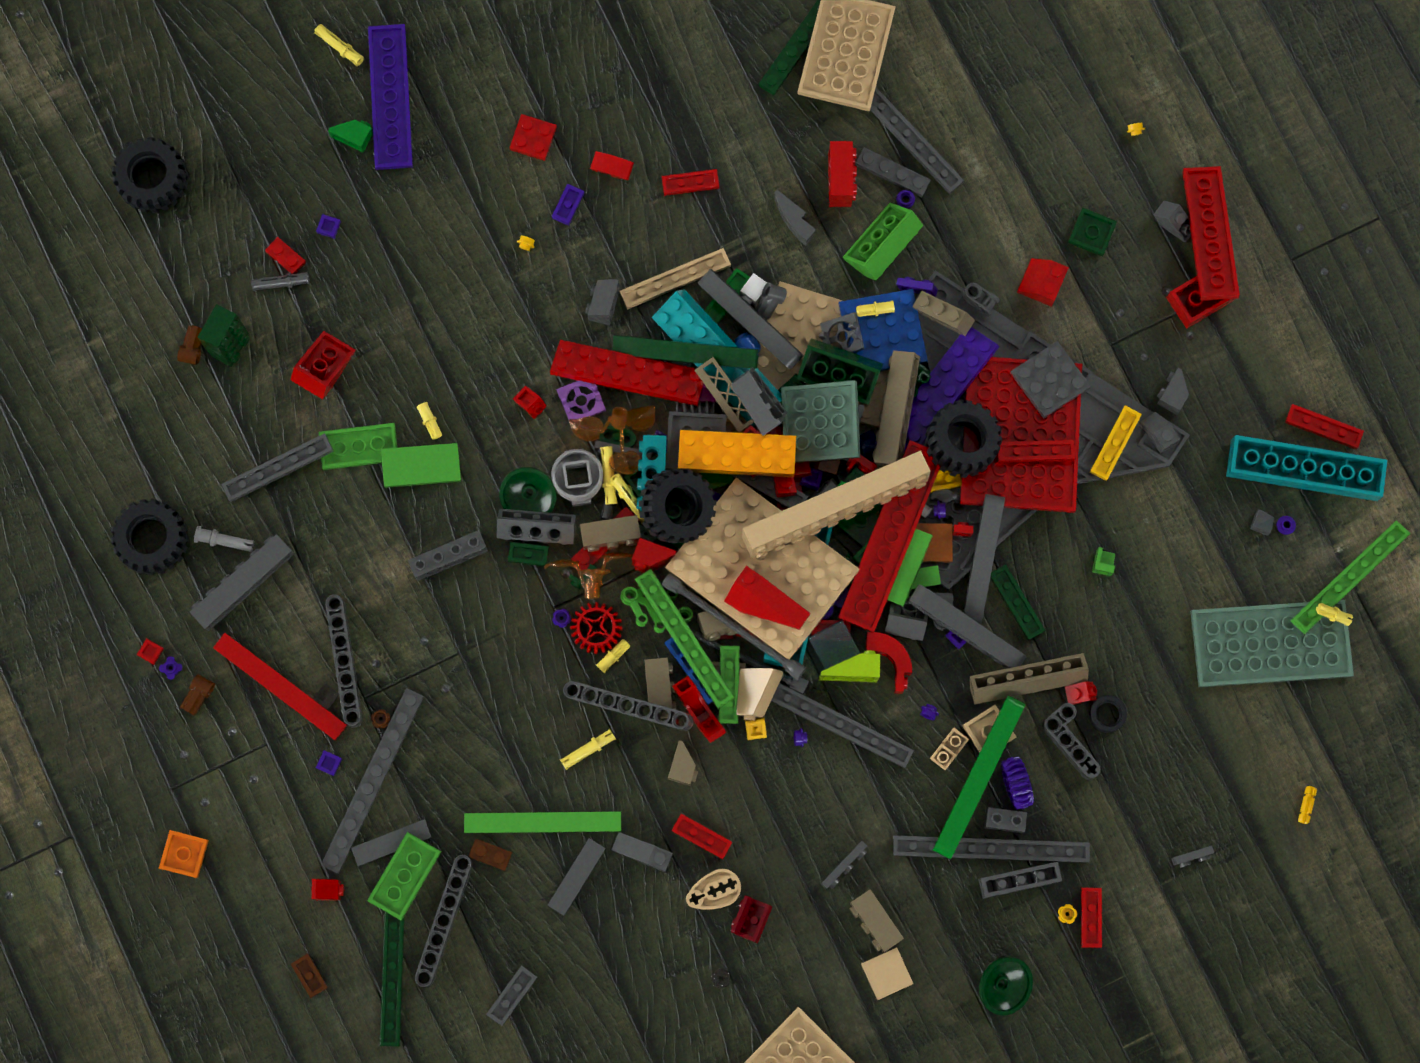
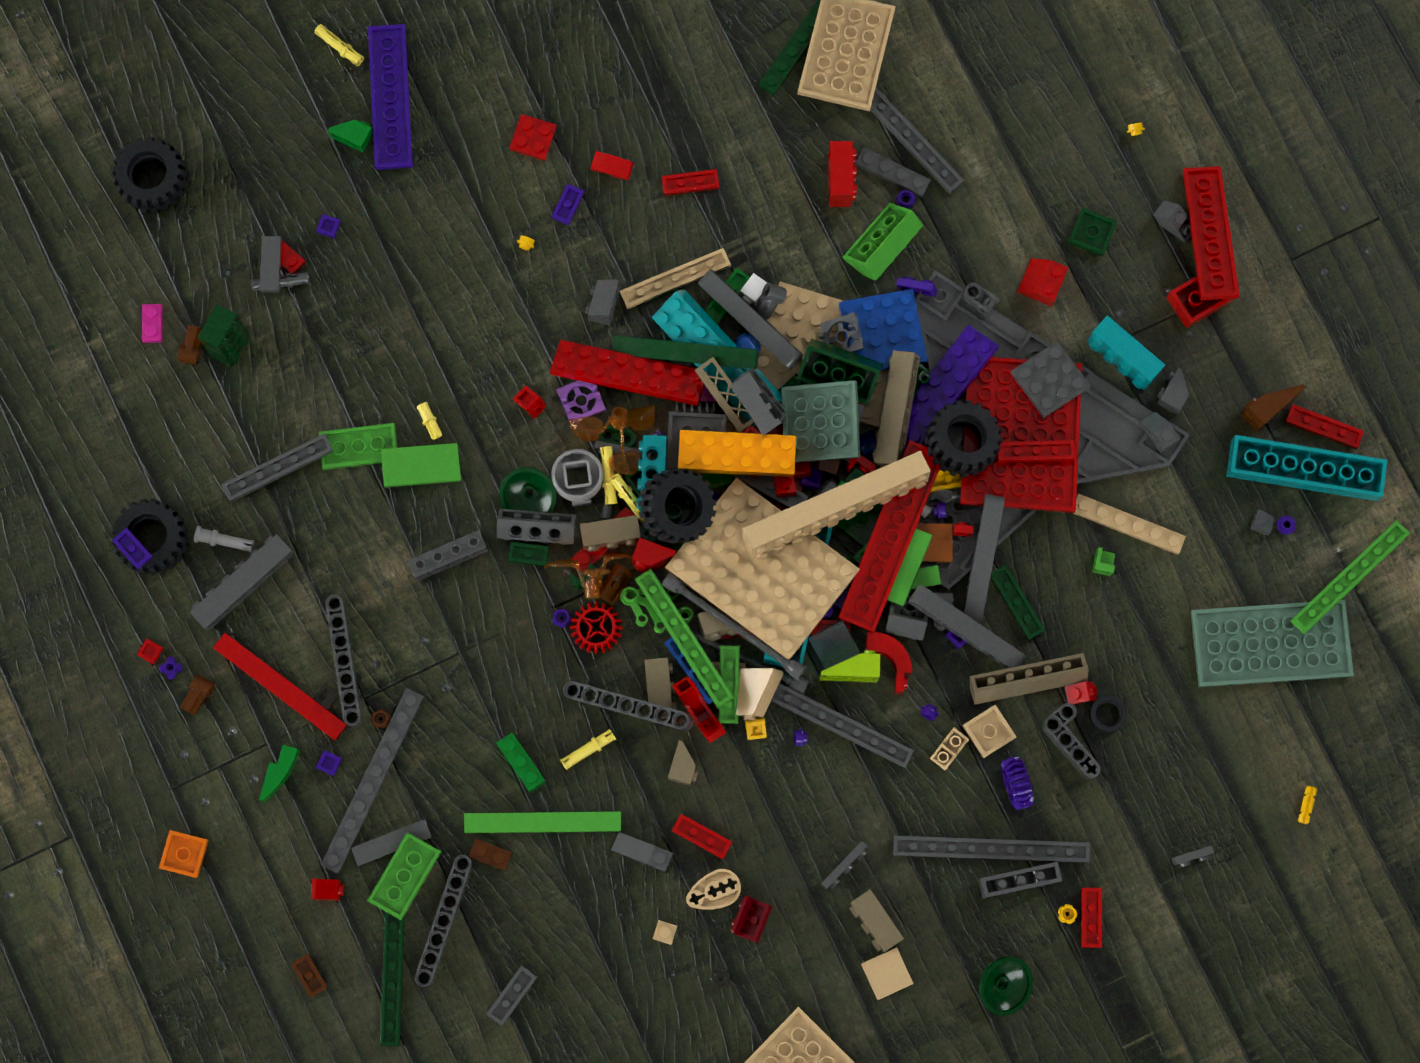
(132, 548): none -> dark purple plate
(152, 323): none -> dark pink plate
(270, 264): none -> dark grey tile
(279, 773): none -> green slope
(322, 364): red slope -> none
(521, 762): none -> green brick
(576, 877): dark grey tile -> none
(613, 655): light yellow axle -> none
(614, 584): none -> reddish brown plate
(665, 932): none -> tan plate
(760, 598): red wedge -> none
(794, 218): dark grey slope -> none
(875, 309): light yellow axle -> none
(943, 313): dark tan brick -> none
(979, 777): green beam -> none
(1005, 820): dark grey brick -> none
(1115, 443): yellow plate -> none
(1125, 353): none -> teal brick
(1129, 524): none -> tan plate
(1262, 410): none -> reddish brown slope
(1334, 614): light yellow axle -> none

